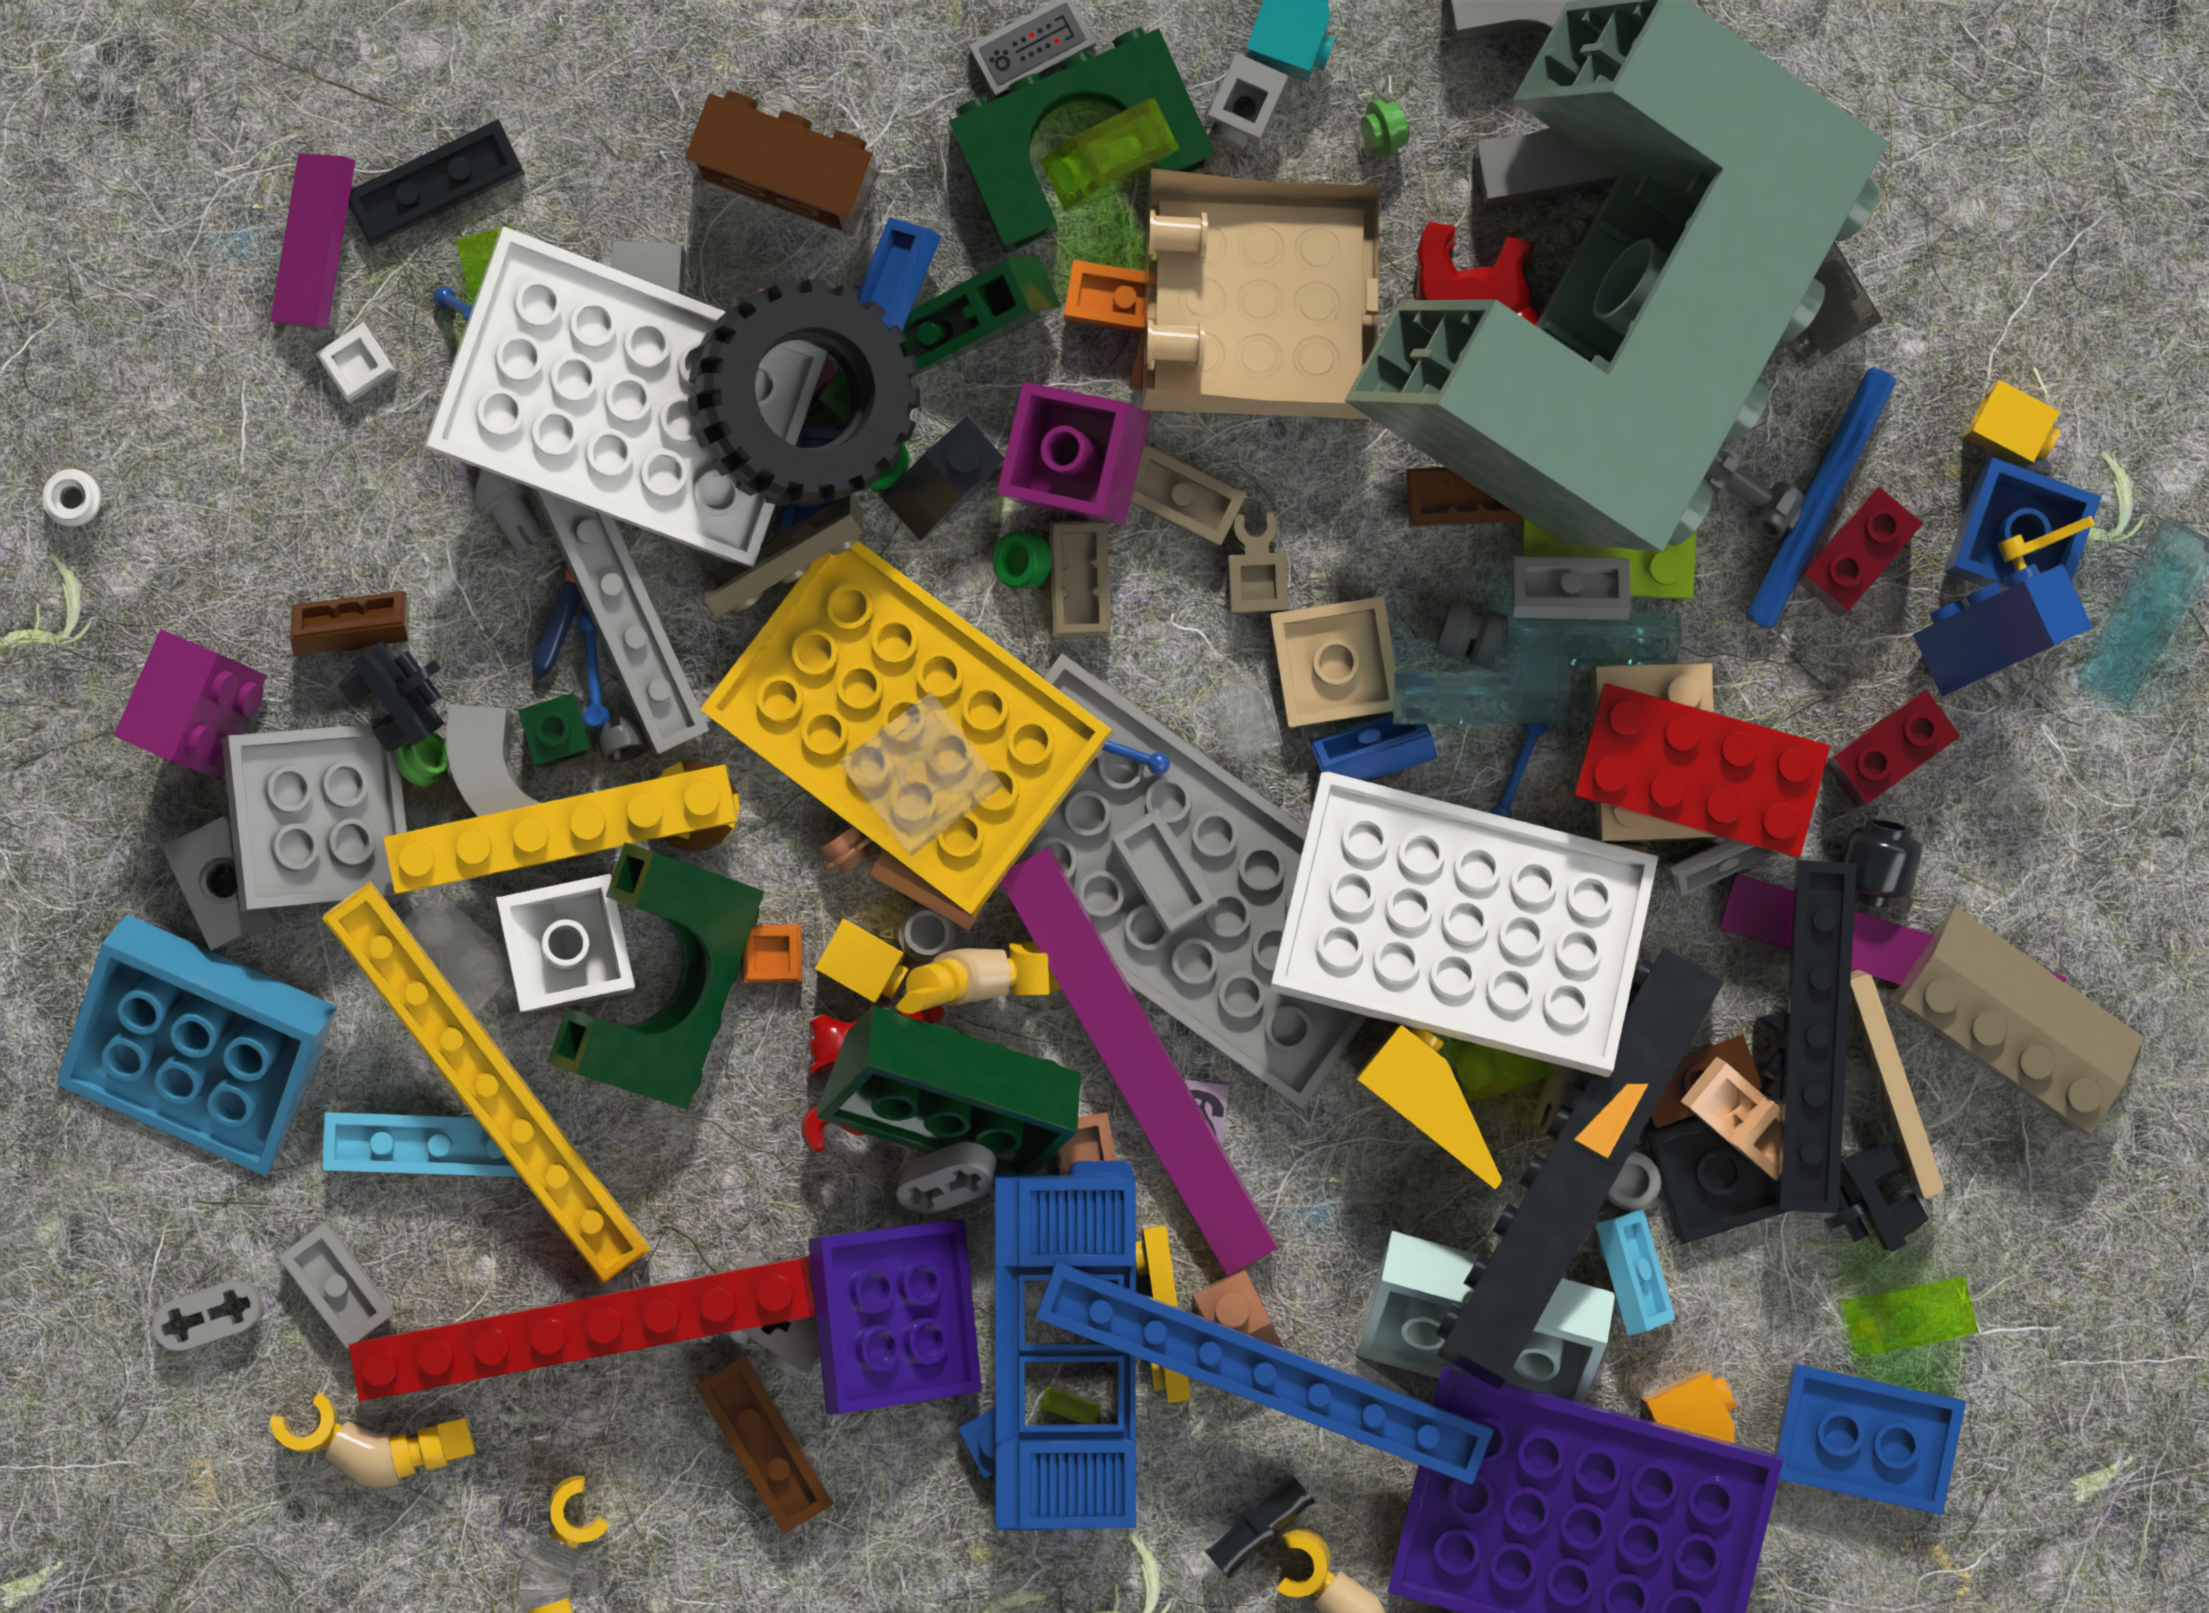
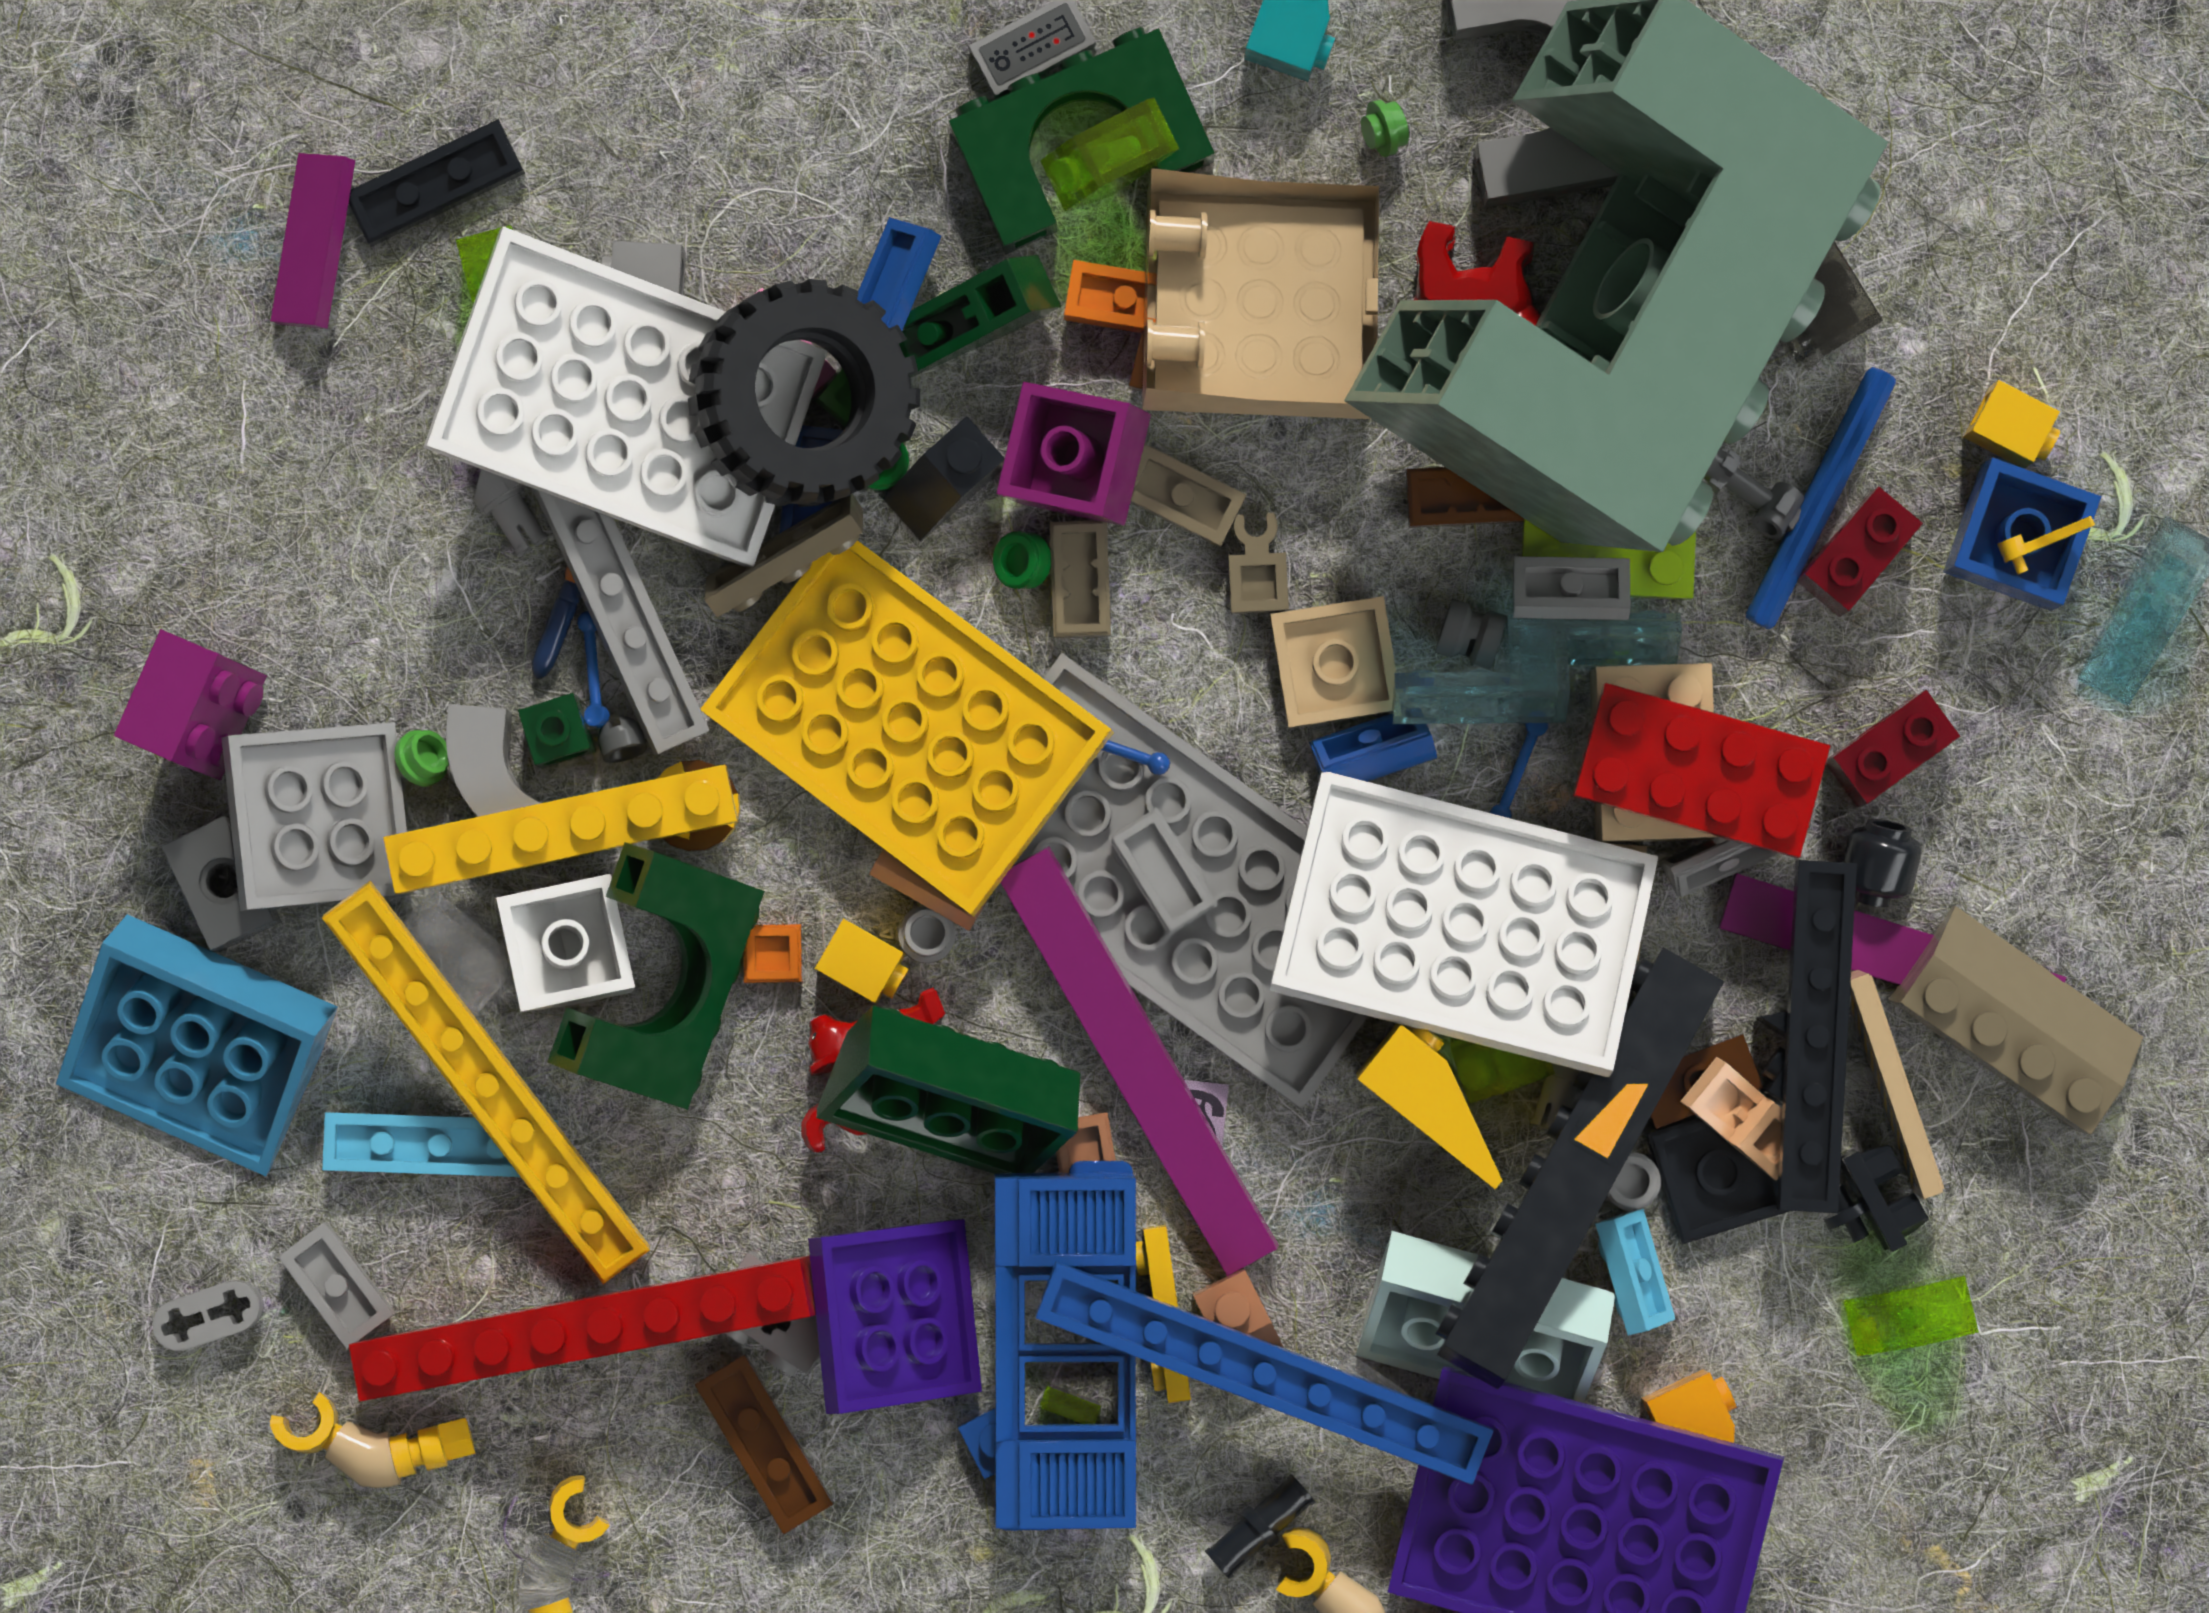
(54, 494): white plate -> none
(349, 623): reddish brown plate -> none
(356, 362): white tile -> none
(401, 689): black hips -> none
(445, 298): blue hinge -> none
(782, 161): reddish brown brick -> none
(846, 849): nougat plate -> none
(921, 774): clear plate -> none
(946, 1178): light grey beam -> none
(978, 975): yellow piece -> none
(1245, 716): clear brick -> none
(1250, 82): light grey brick -> none
(1868, 1438): blue plate -> none
(2000, 626): blue brick -> none

